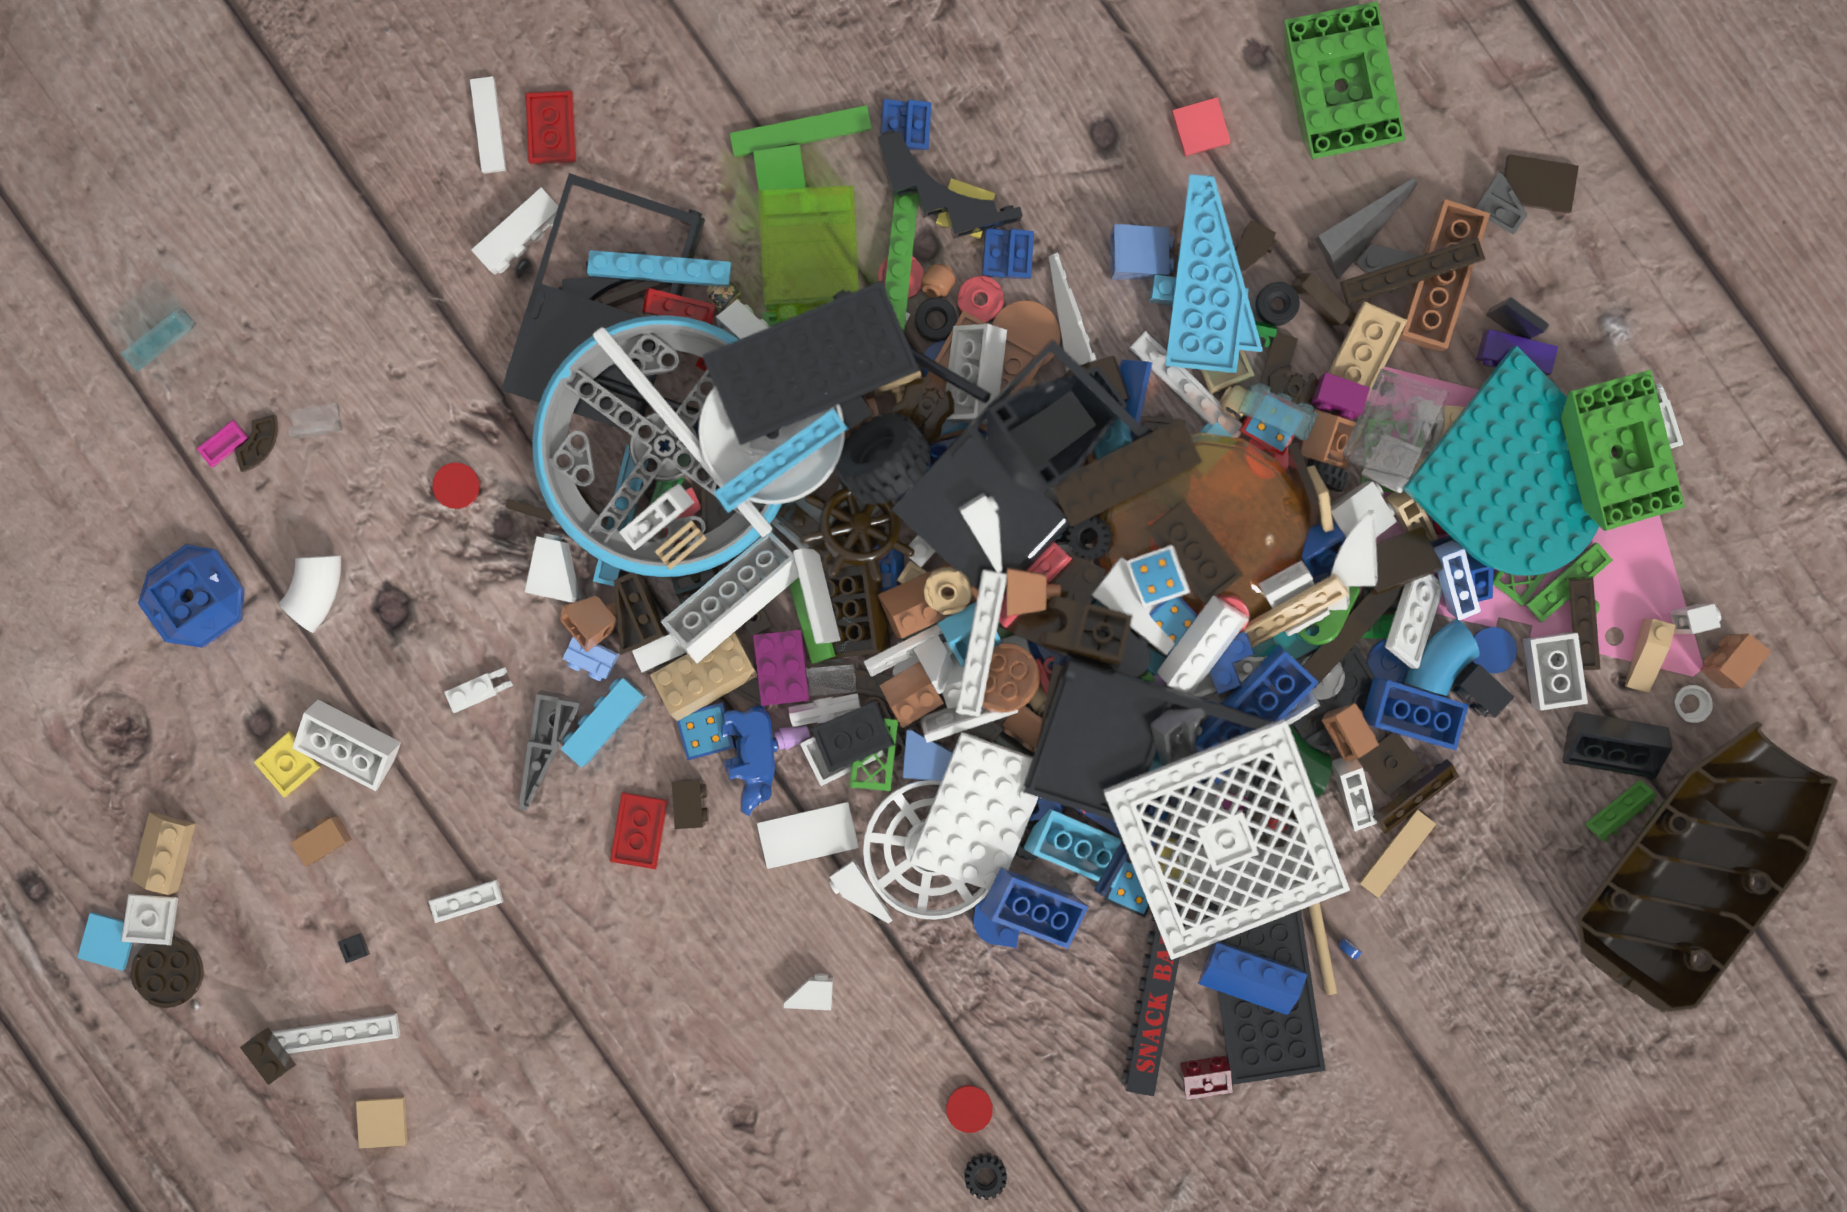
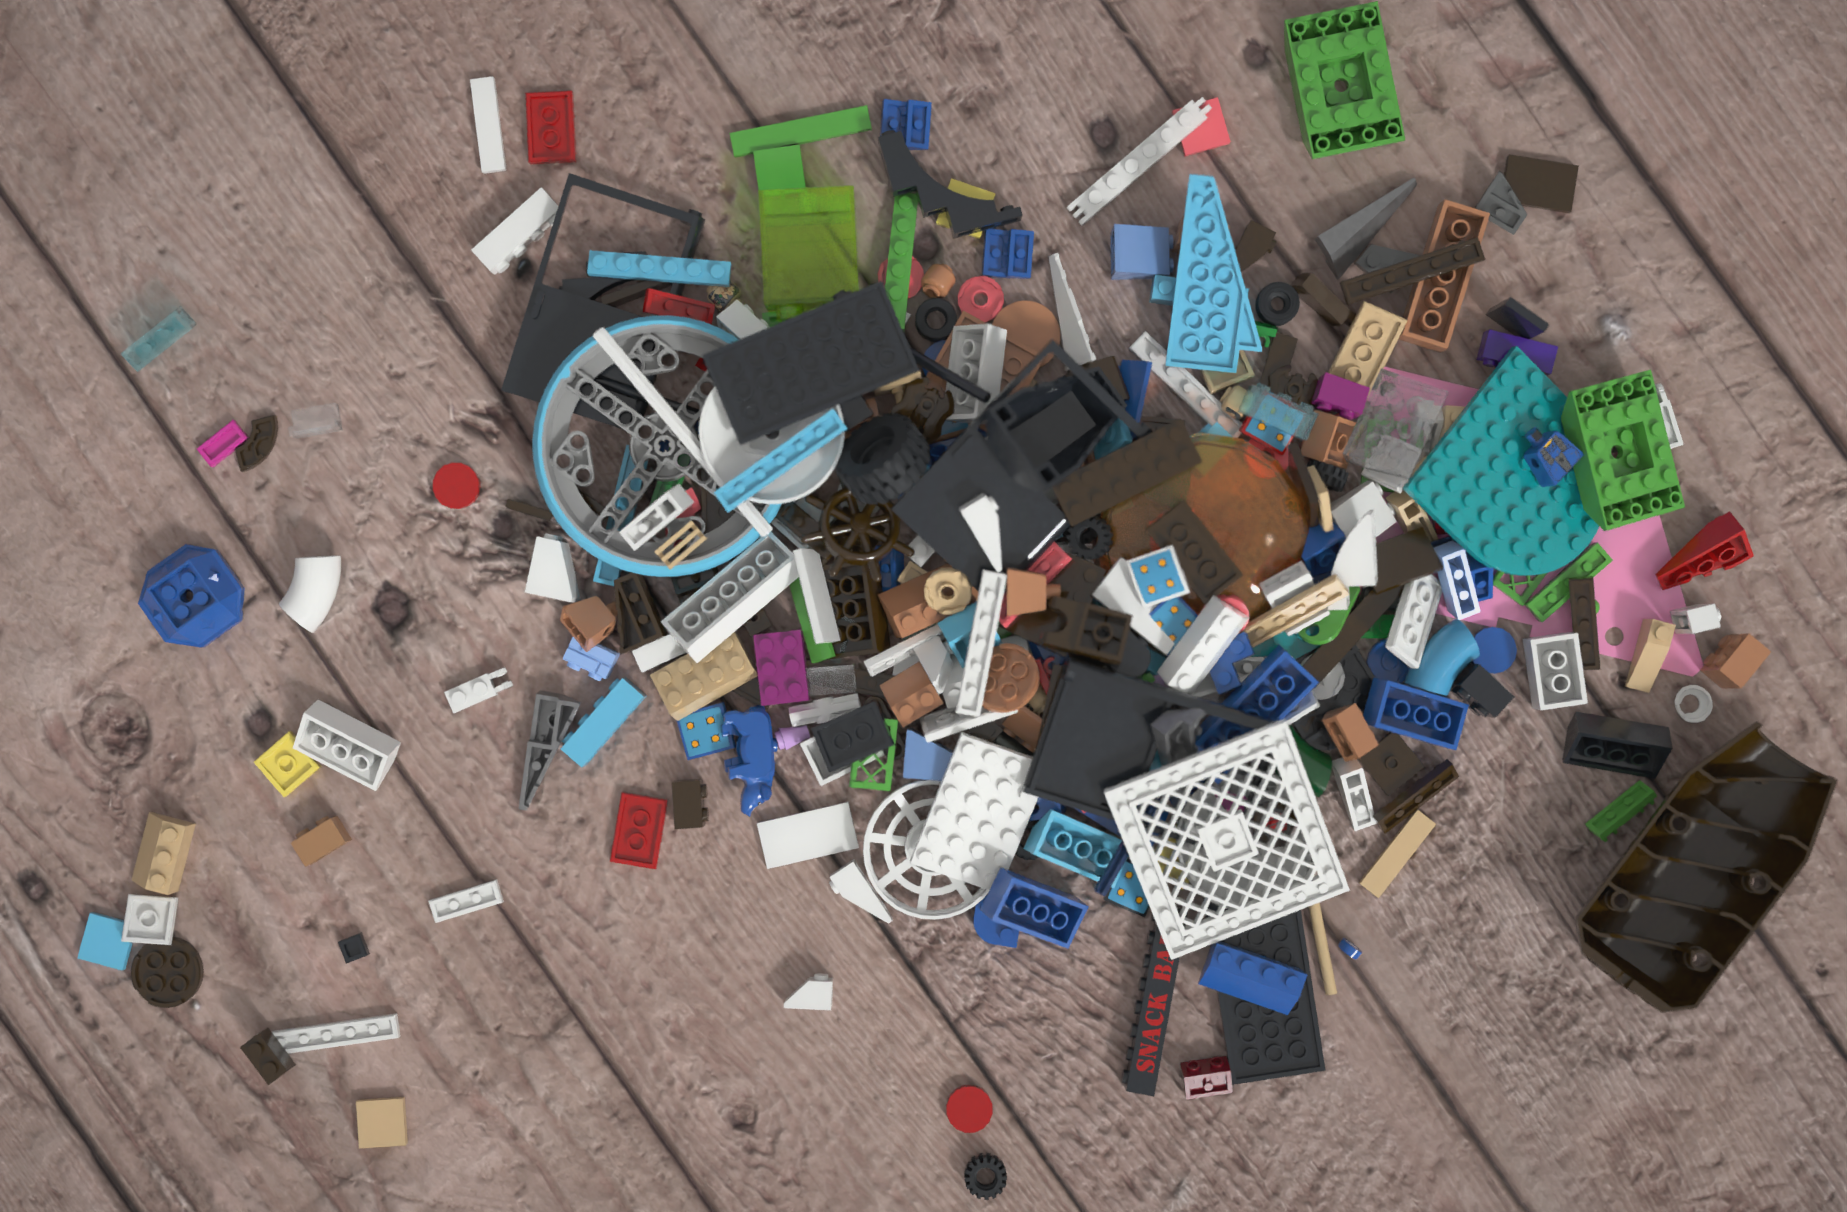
(1139, 160): none -> white hinge
(1550, 456): none -> torso
(1716, 546): none -> red wedge

